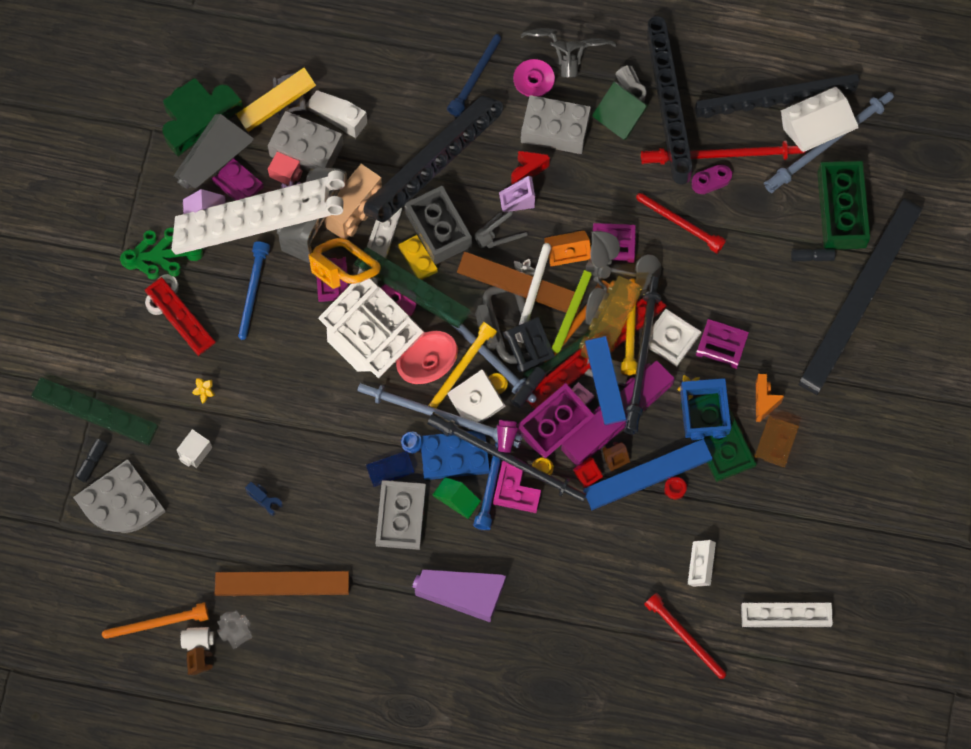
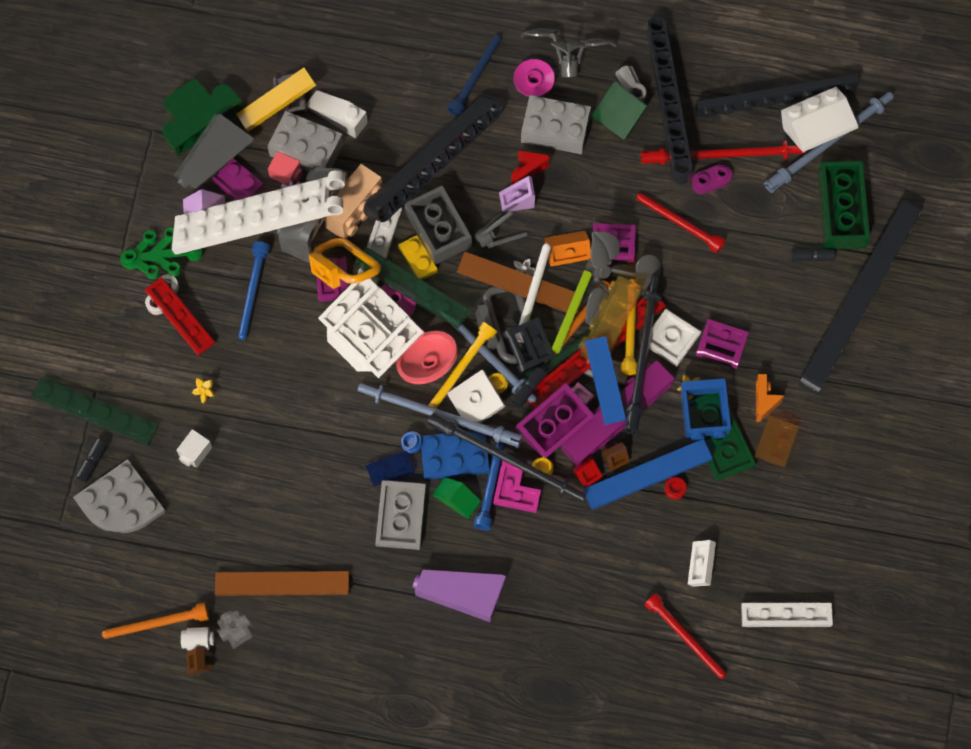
(259, 493): dark blue plate -> none
(506, 434): magenta cone -> none

